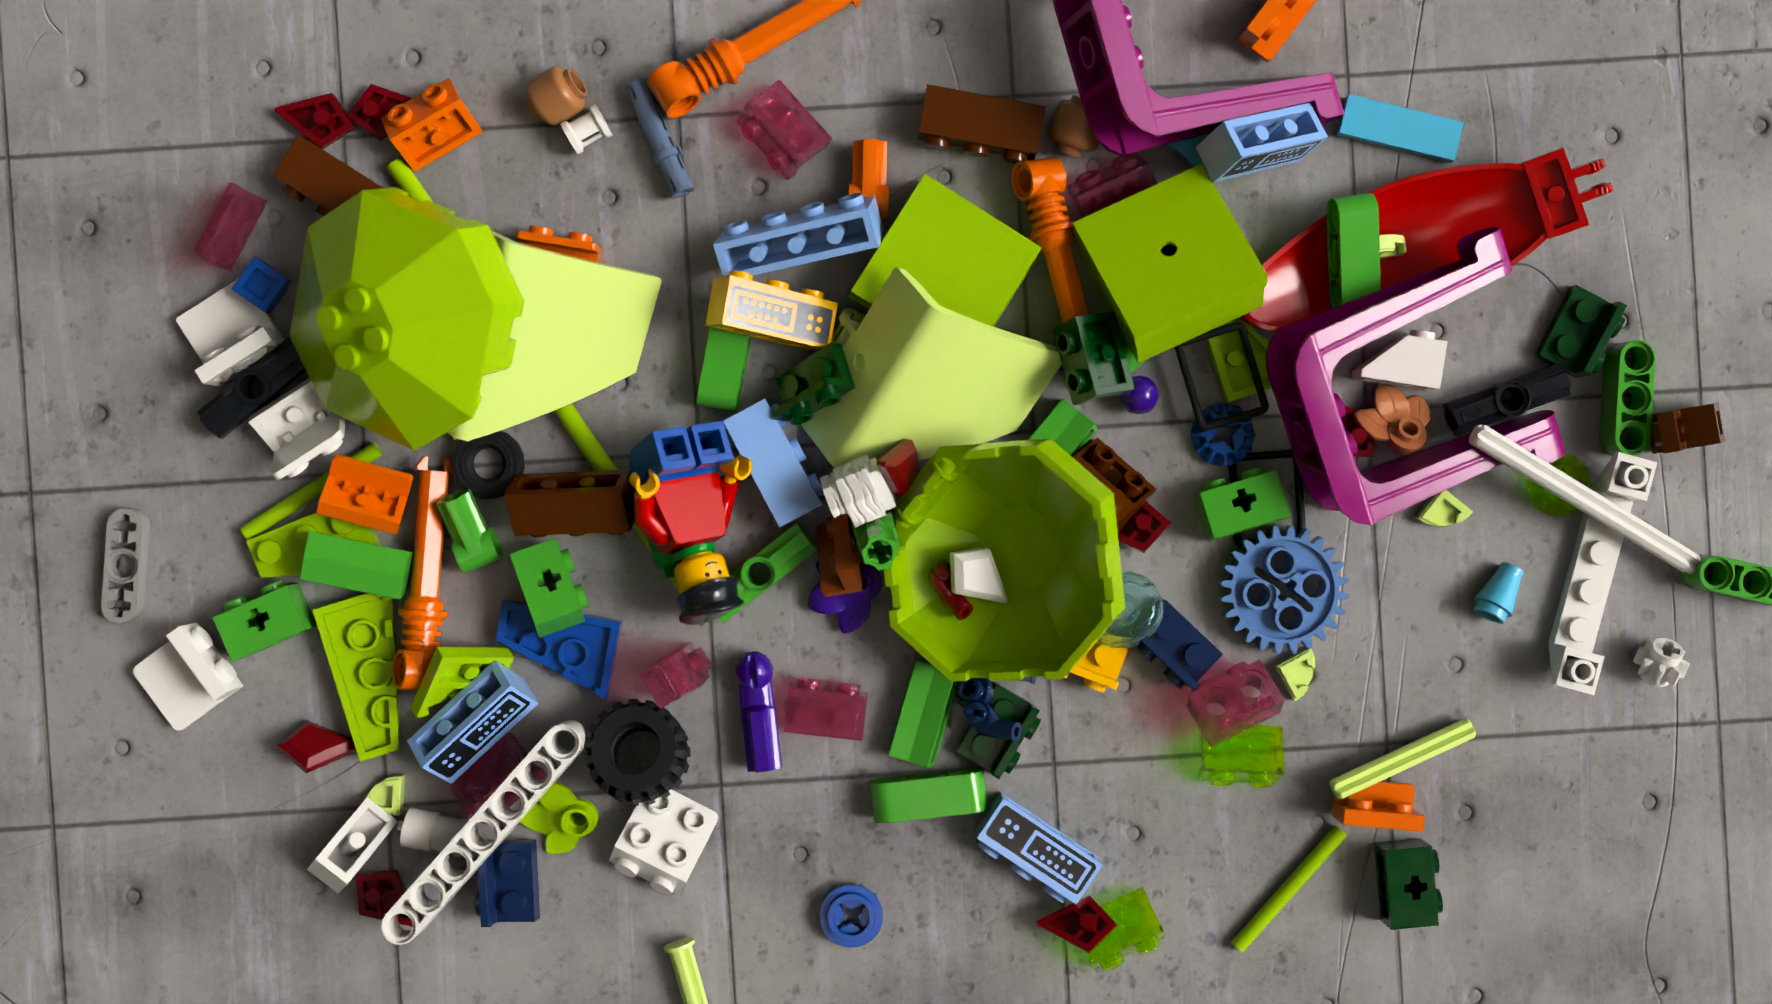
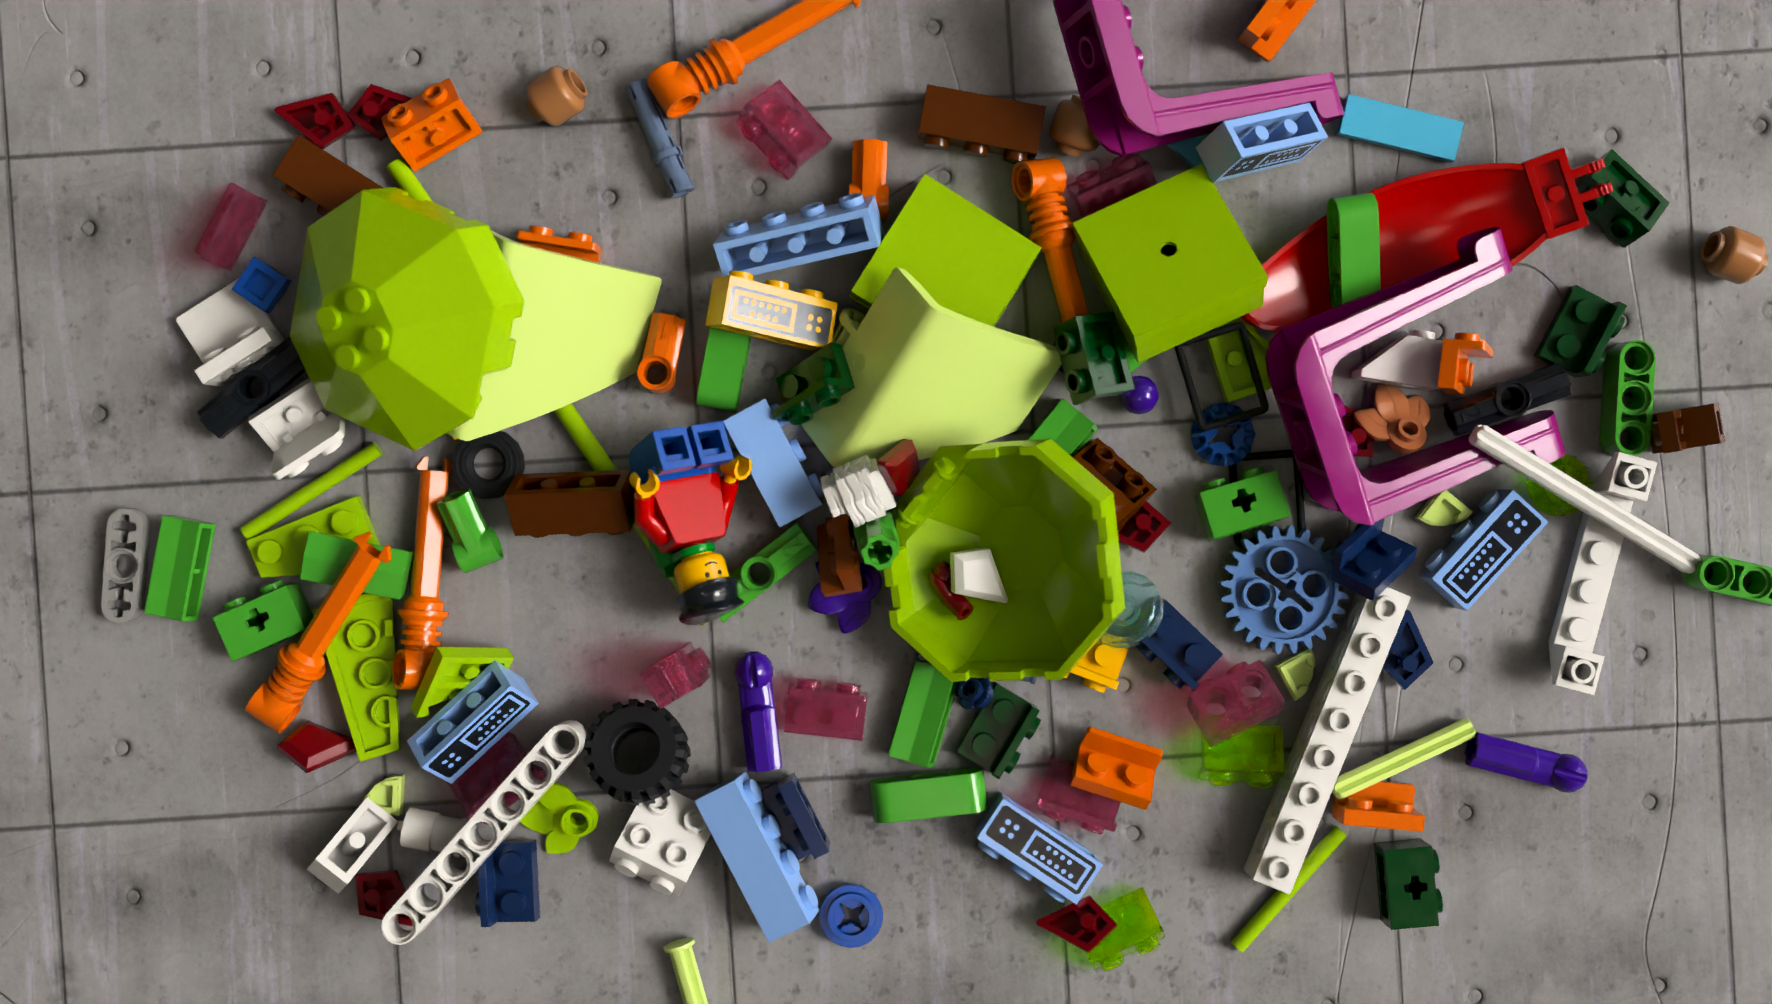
(180, 568): none -> bright green piece
(187, 676): white bracket -> none
(303, 662): none -> orange piece
(365, 494): orange bracket -> none
(537, 567): bright green brick -> none
(579, 652): blue wing -> none
(586, 129): white bush -> none
(663, 349): none -> orange piece
(758, 856): none -> light blue brick
(796, 817): none -> dark blue bracket
(989, 723): dark blue arm -> none
(1065, 801): none -> clear pink bracket
(1115, 767): none -> orange bracket
(1325, 739): none -> white brick
(1370, 560): none -> dark blue bracket
(1392, 245): yellowish green tile -> none
(1408, 653): none -> dark blue piece
(1455, 368): none -> orange bracket
(1482, 548): none -> light blue brick
(1499, 594): medium azure cone -> none
(1525, 762): none -> dark purple piece
(1629, 208): none -> dark green bracket
(1661, 662): white gear -> none
(1734, 254): none -> medium nougat head

